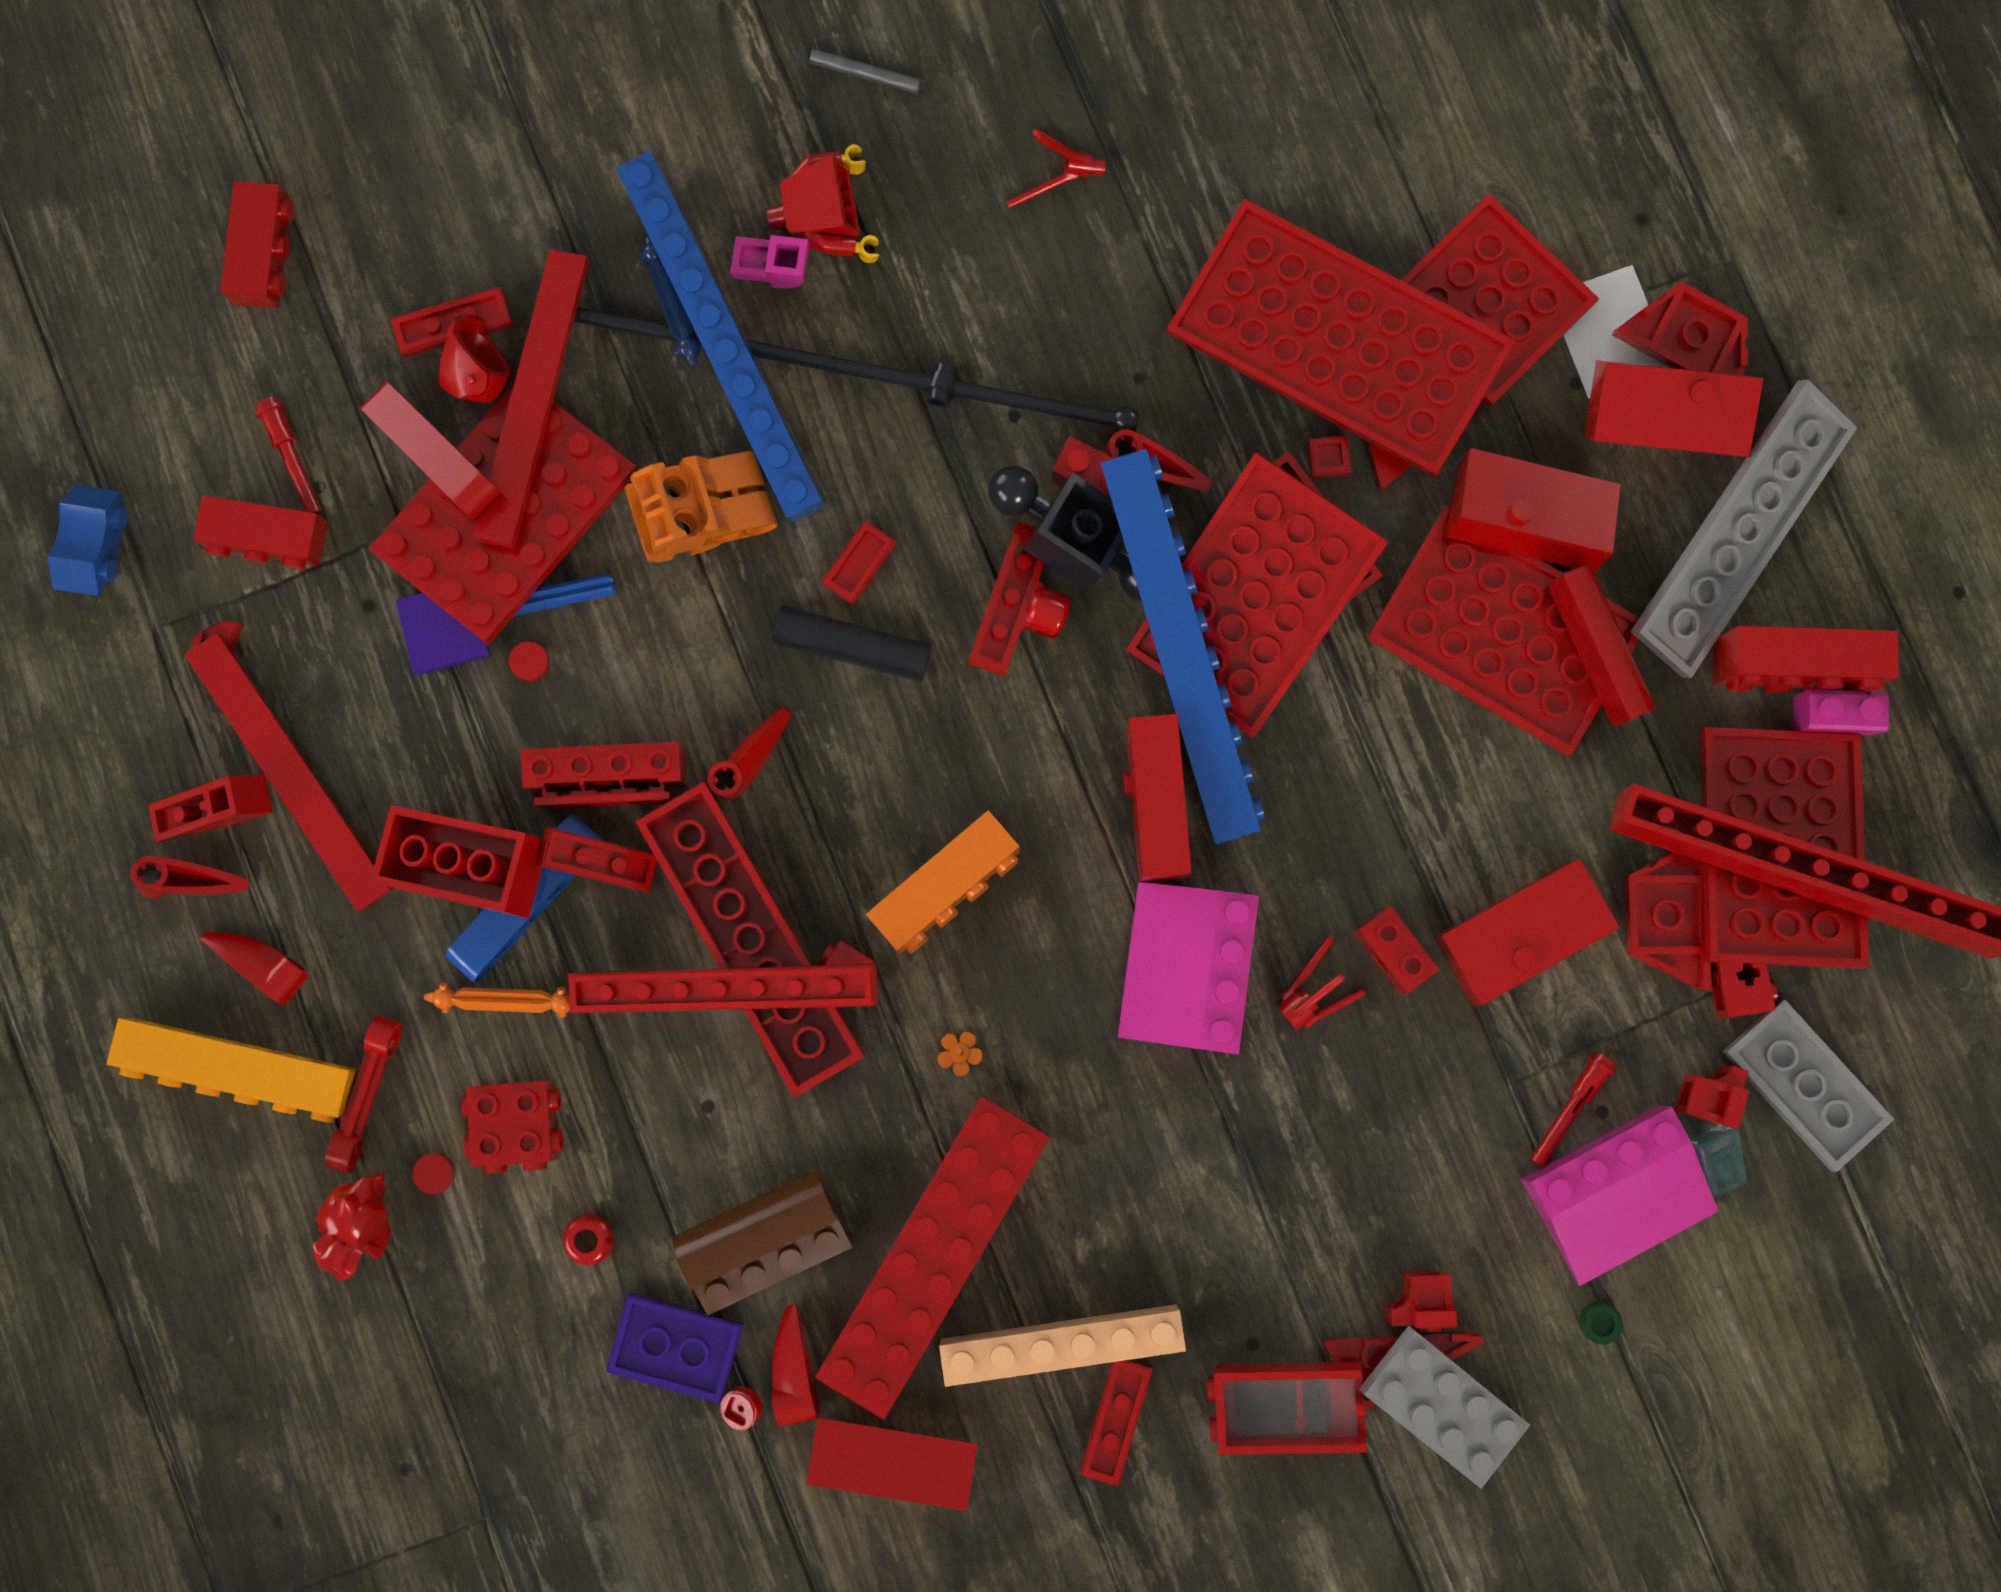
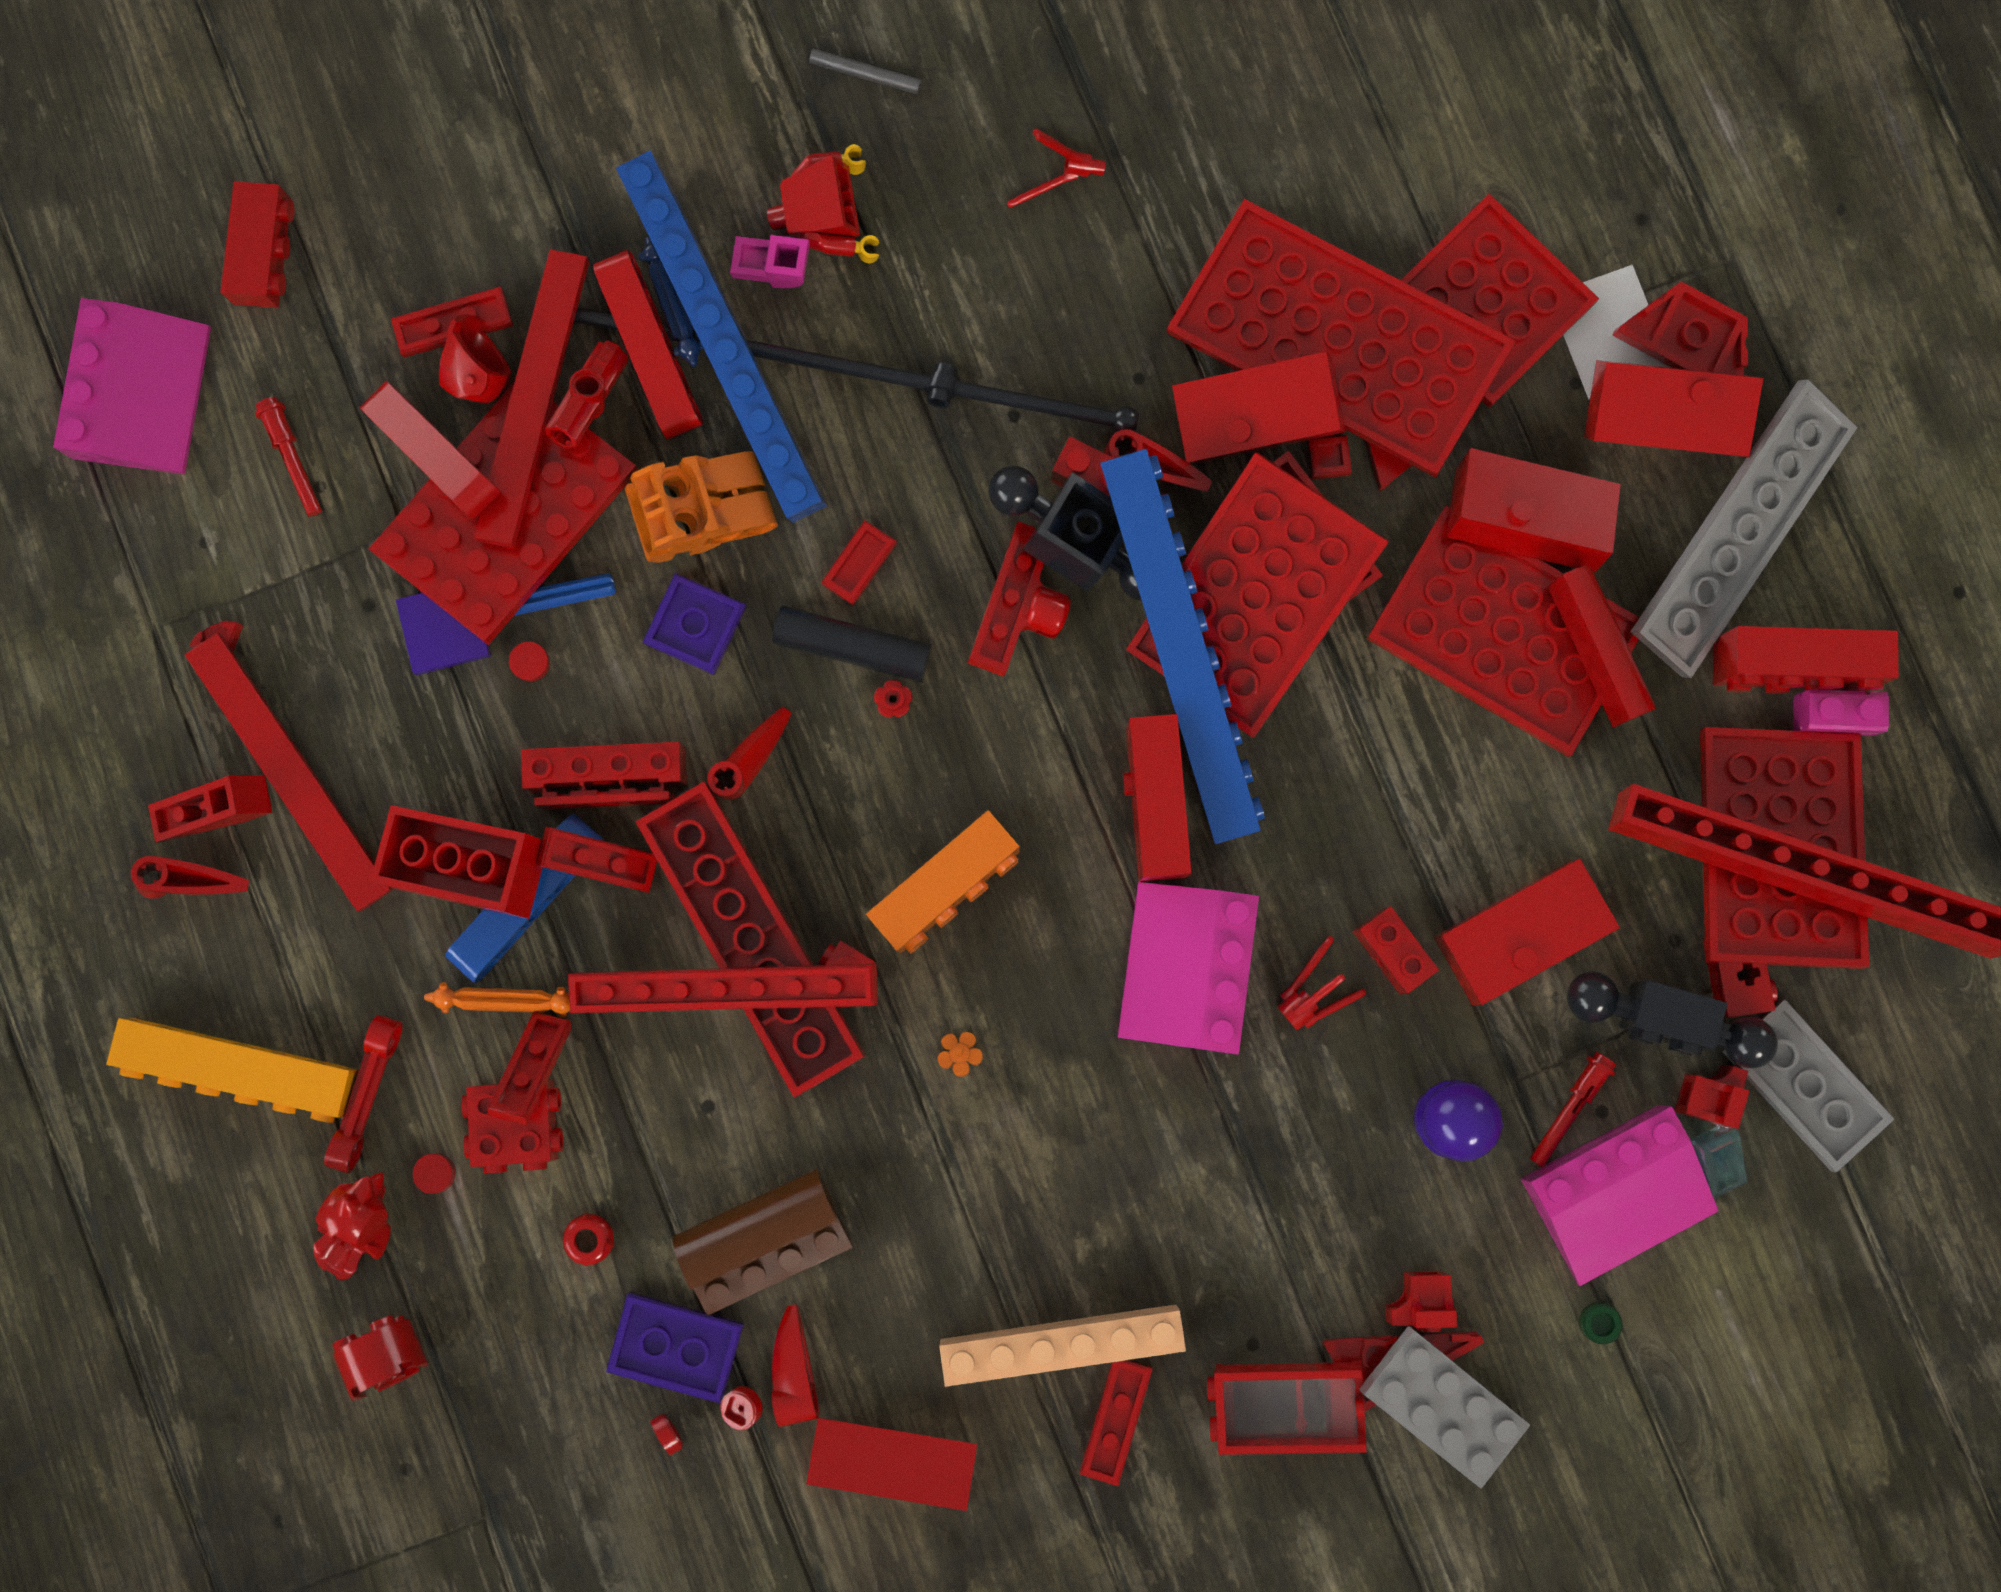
(87, 540): blue brick -> none
(131, 387): none -> dark pink slope
(260, 532): red brick -> none
(260, 964): red piece -> none
(379, 1357): none -> red brick
(529, 1068): none -> red tile
(579, 410): none -> red piece
(648, 344): none -> red beam
(667, 1434): none -> red tile
(694, 624): none -> dark purple tile
(890, 709): none -> red plate
(932, 1257): red brick -> none
(1259, 408): none -> red brick
(1458, 1120): none -> dark purple tile
(1668, 918): red wing -> none
(1674, 1016): none -> black brick

